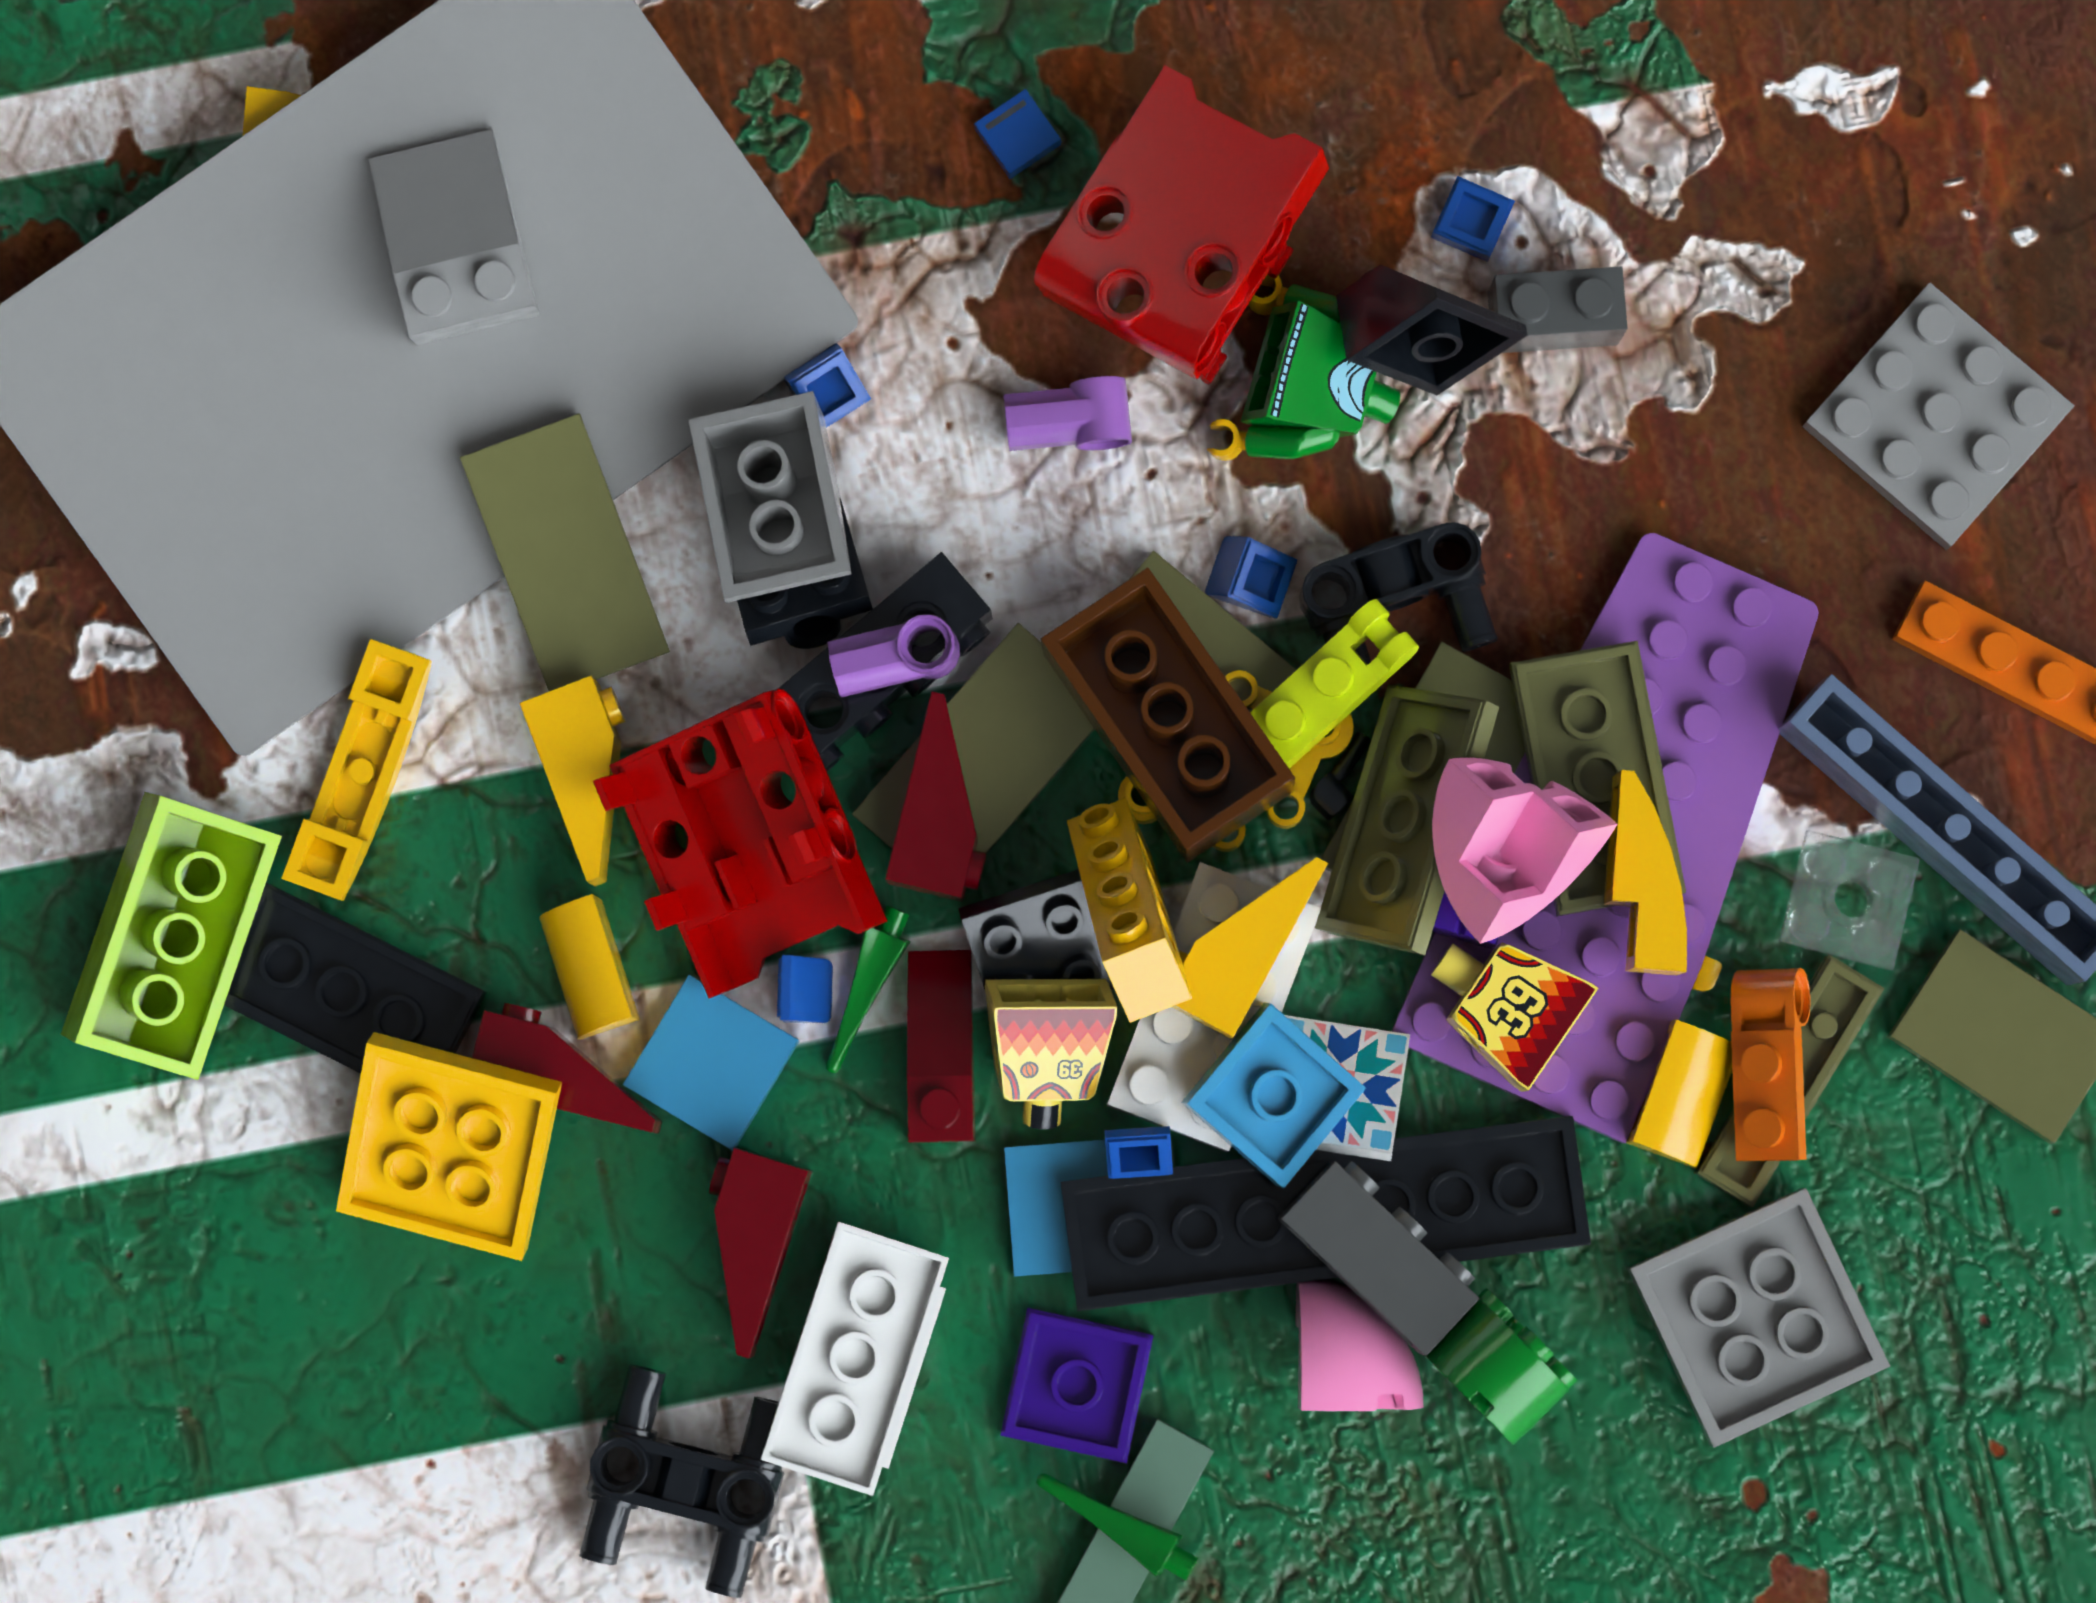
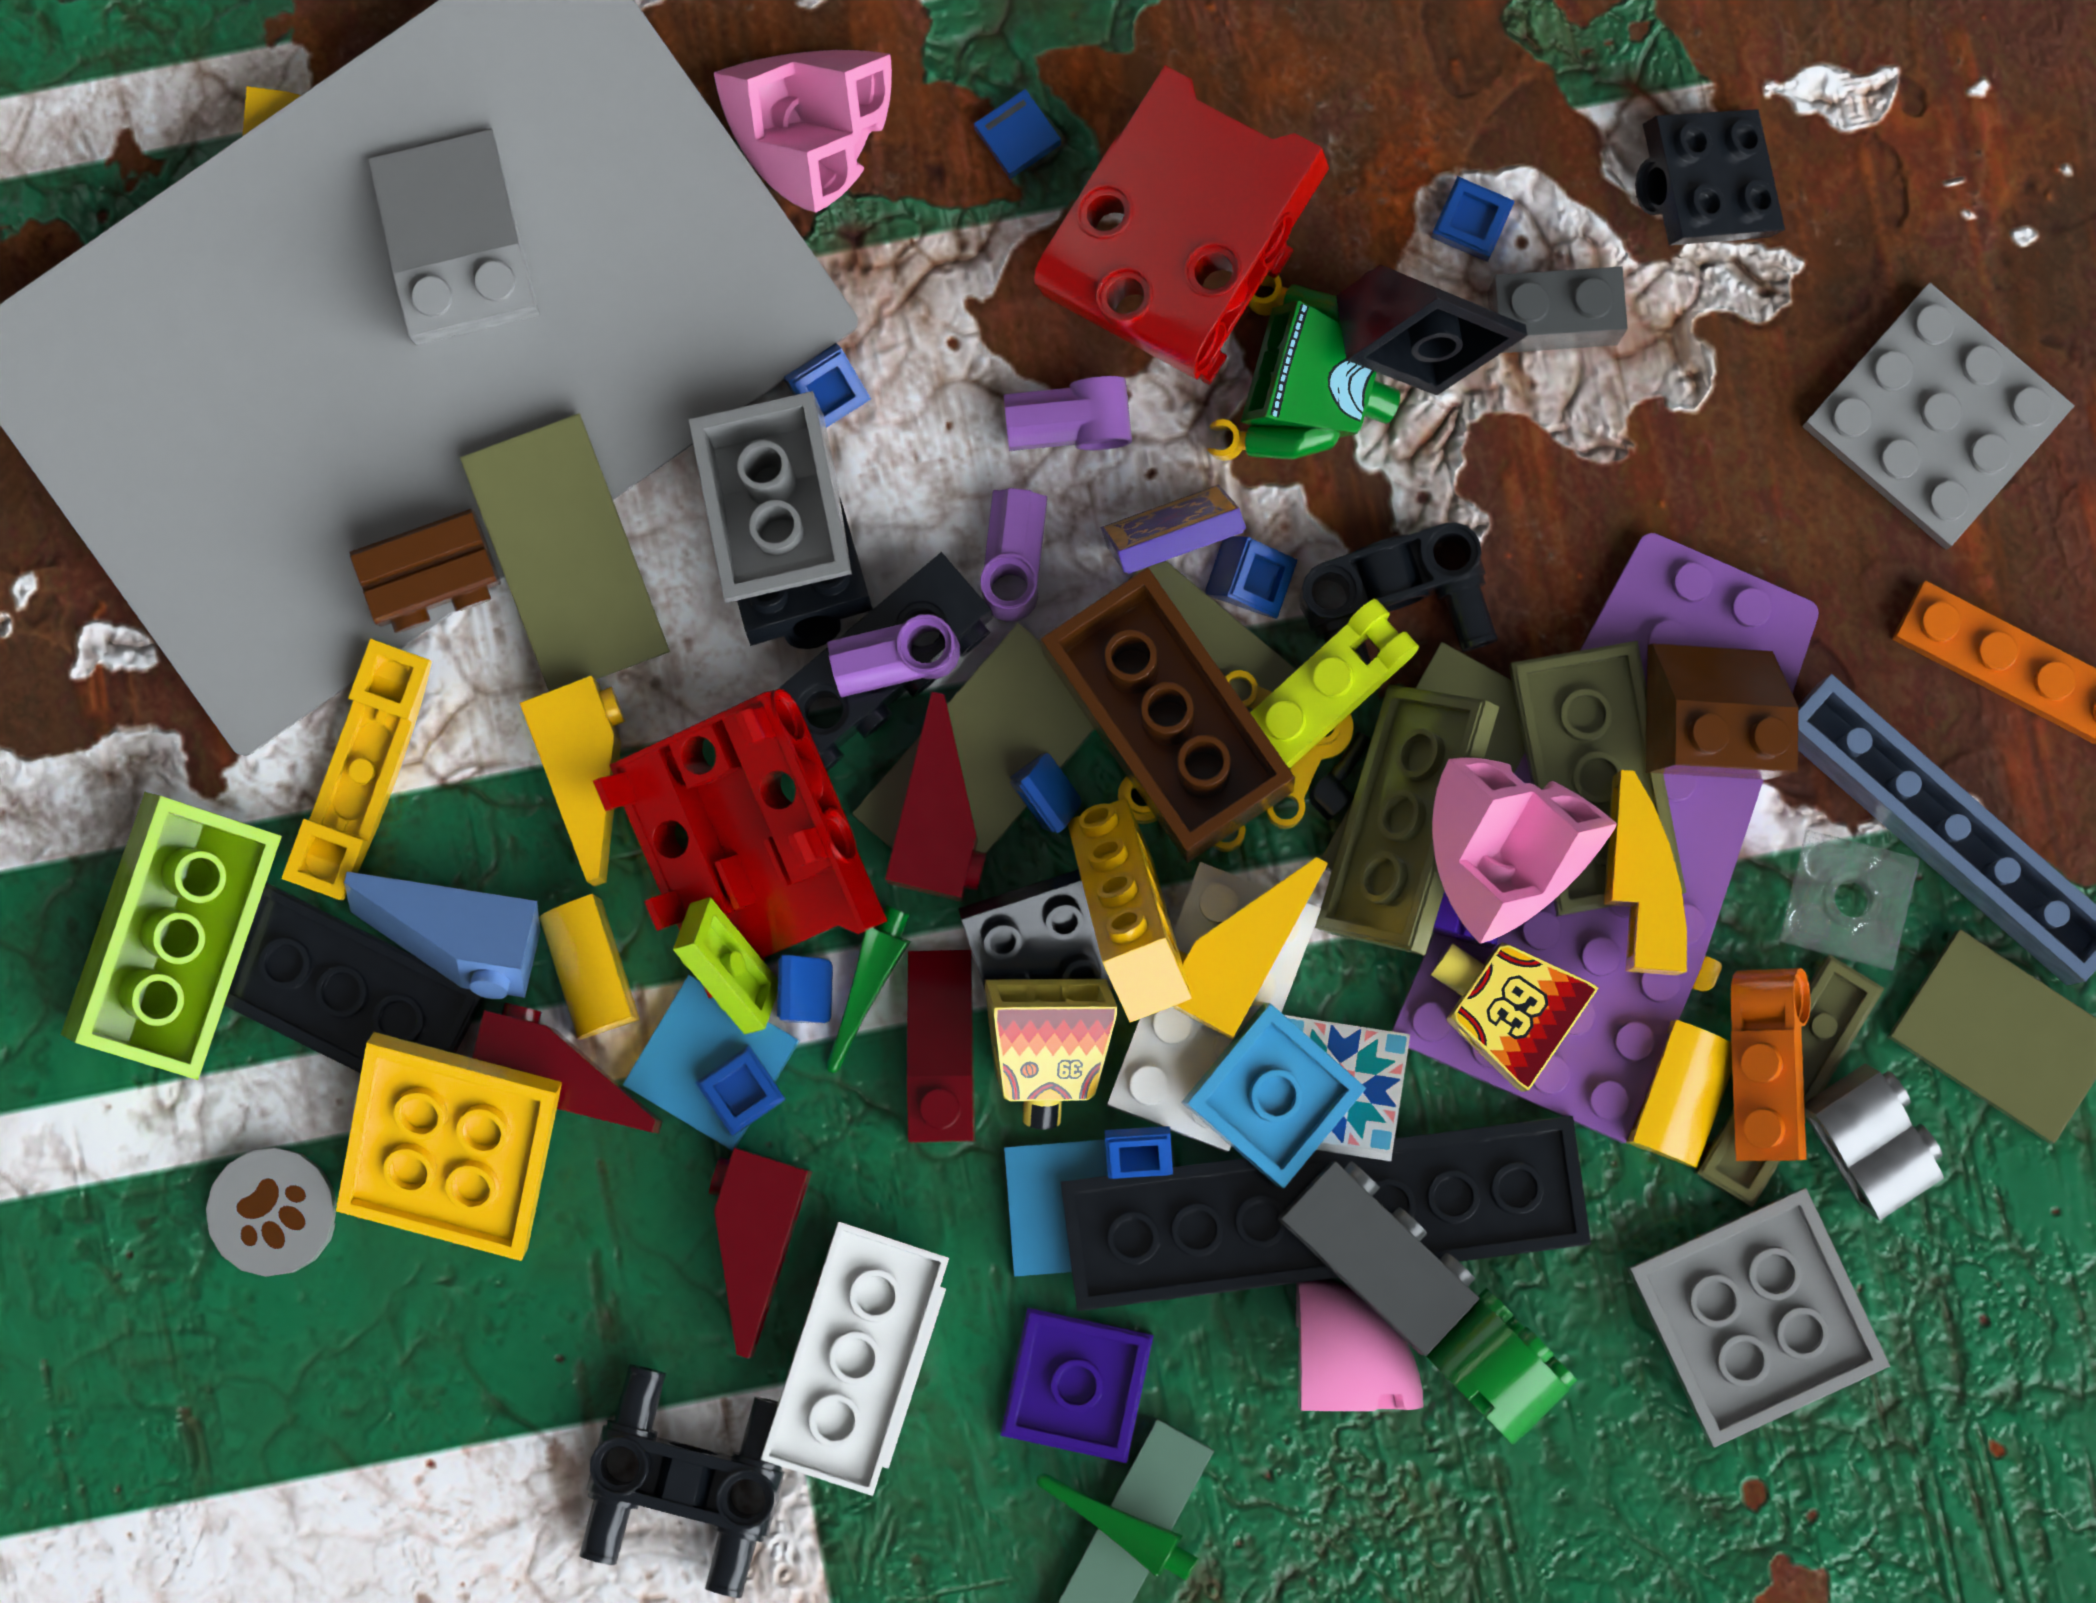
(271, 1211): none -> light grey tile
(426, 570): none -> reddish brown brick
(463, 934): none -> medium blue slope
(727, 965): none -> lime plate
(741, 1090): none -> blue tile
(807, 118): none -> bright pink brick
(1014, 549): none -> medium lavender piece
(1046, 793): none -> blue slope
(1173, 529): none -> dark purple tile
(1709, 177): none -> black plate
(1719, 713): none -> reddish brown slope
(1874, 1141): none -> flat silver brick

